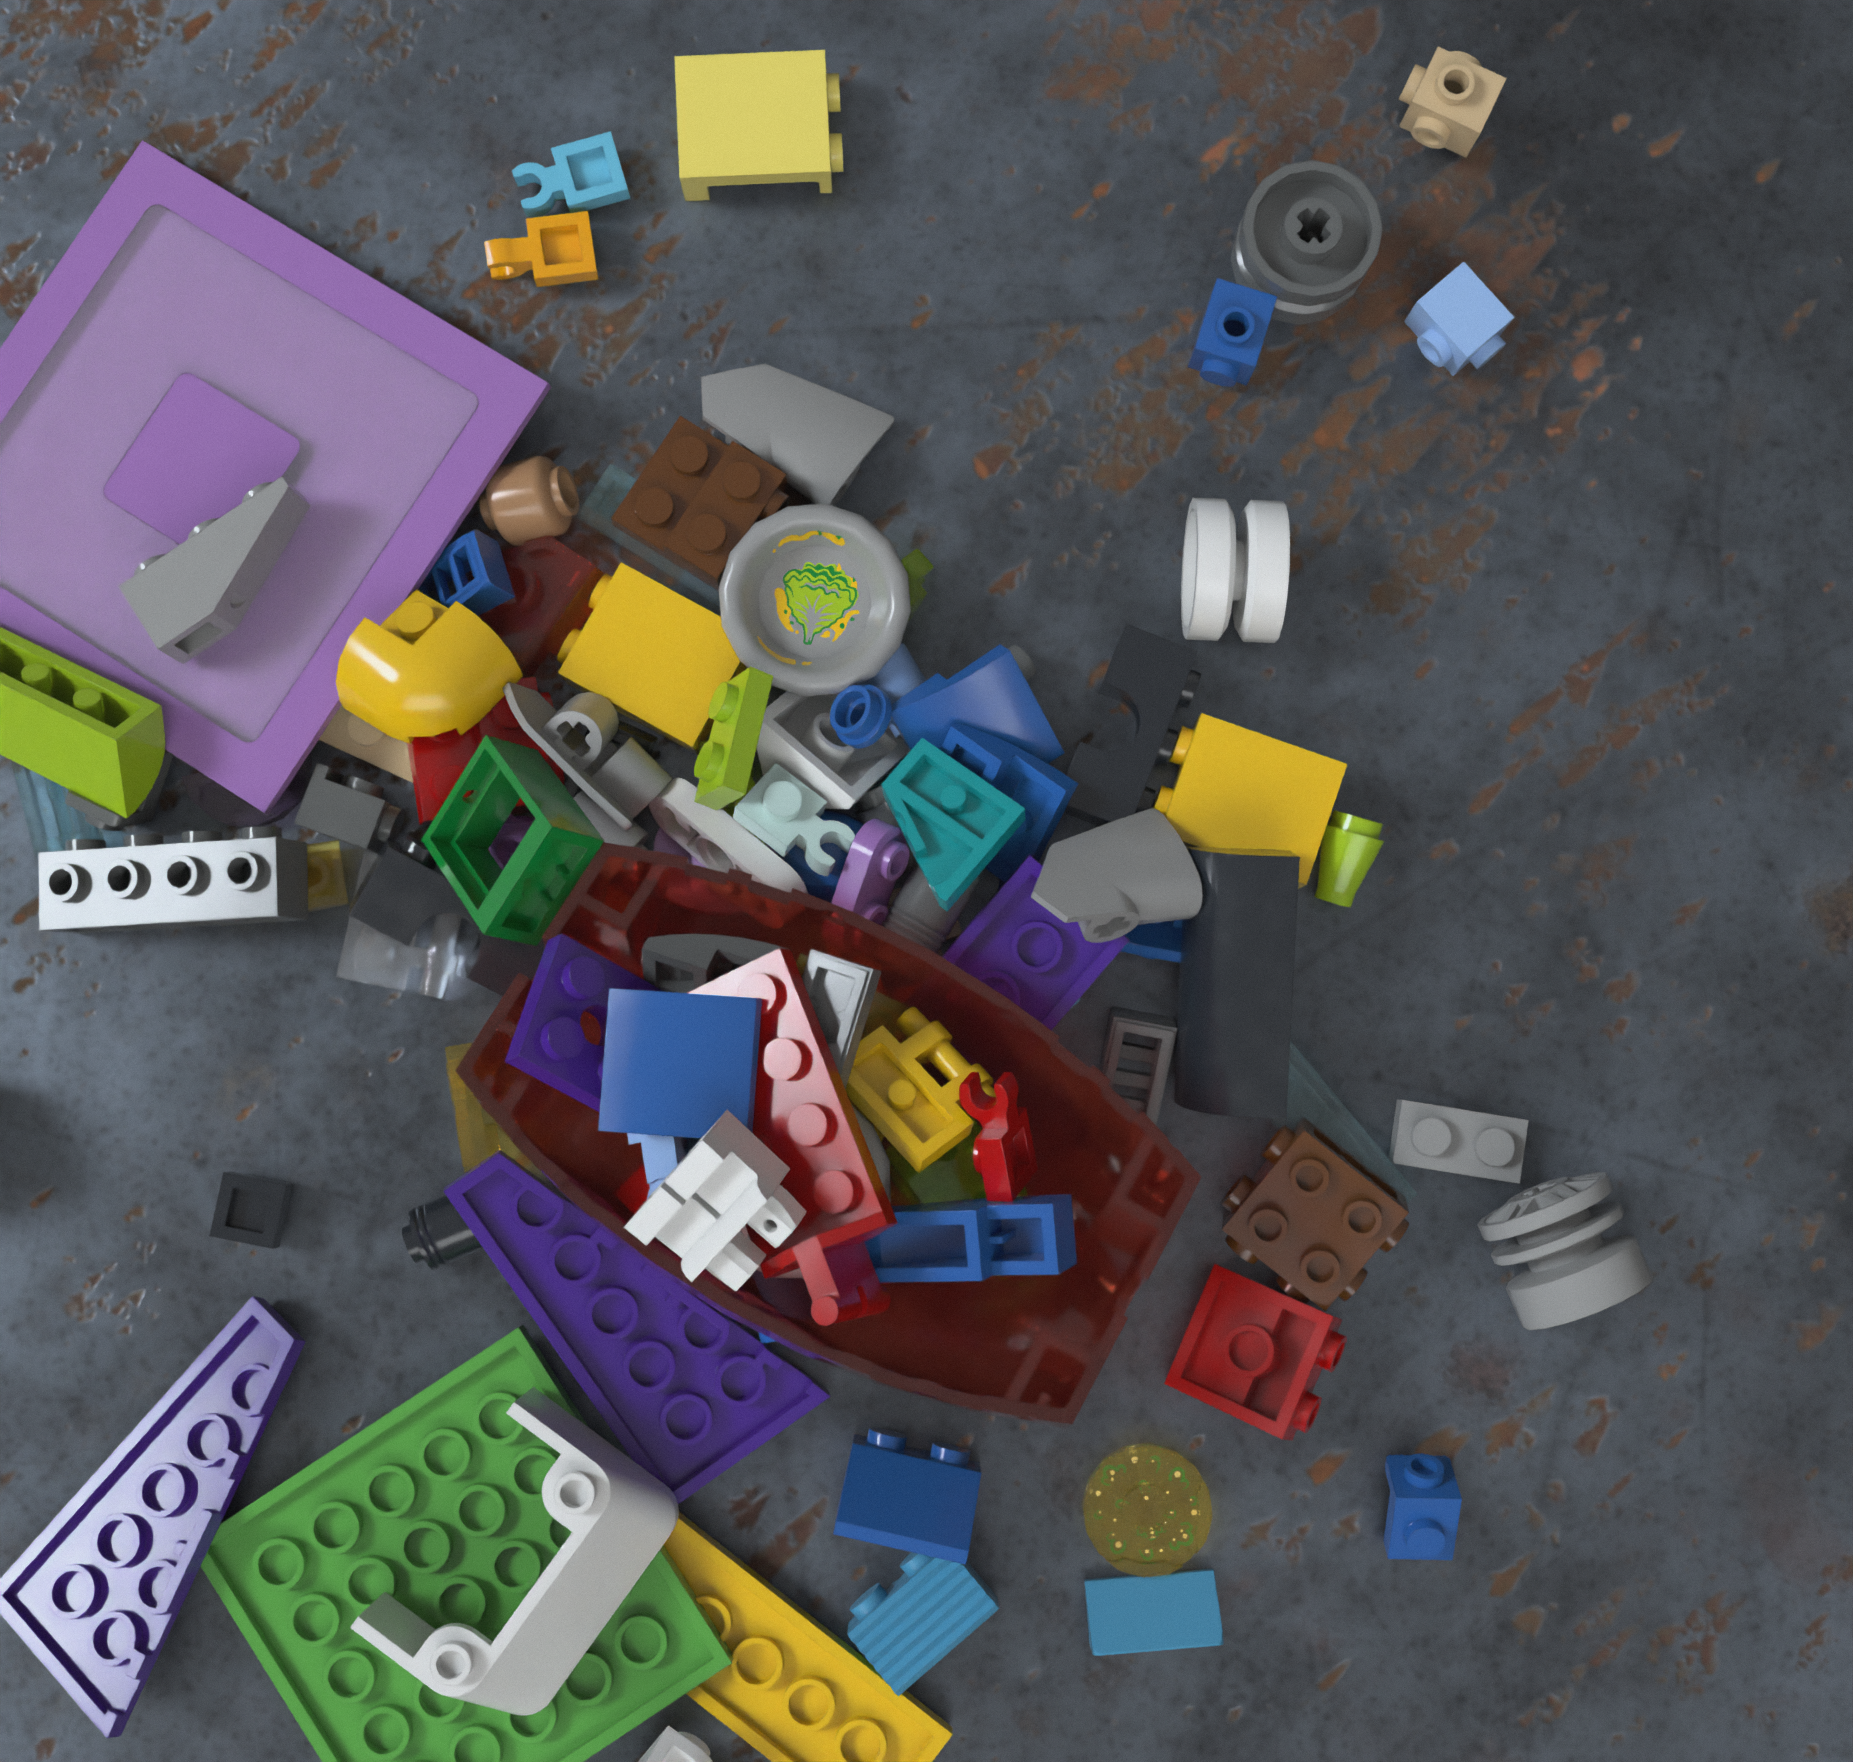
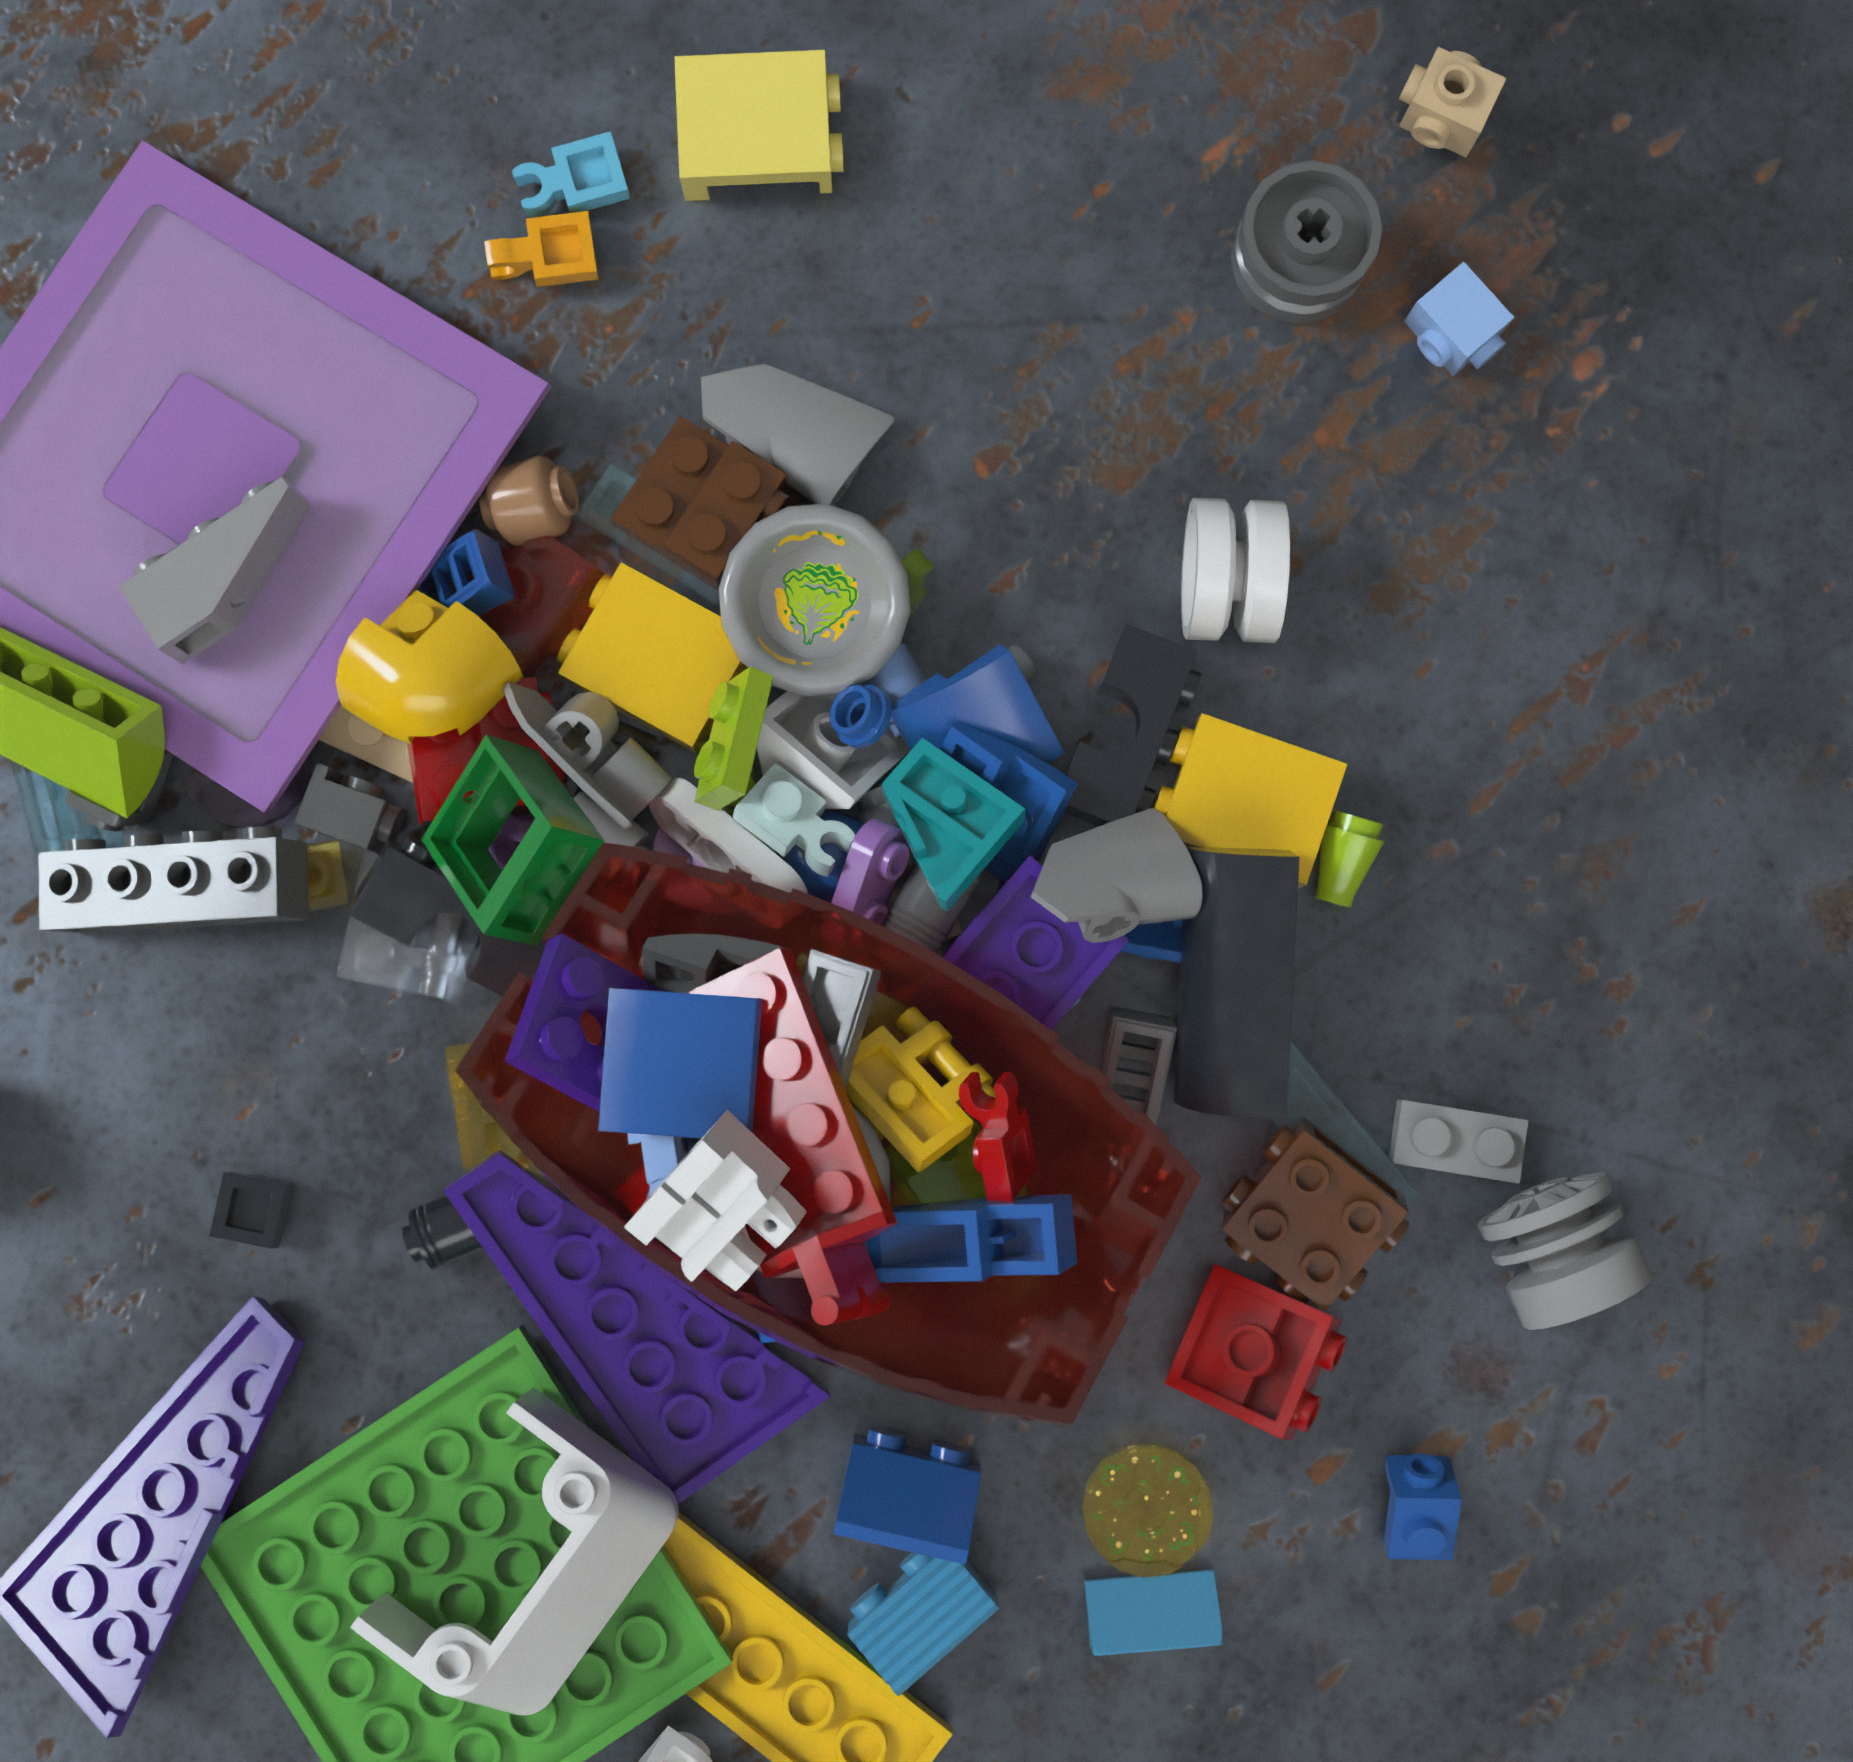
(1231, 333): blue brick -> none

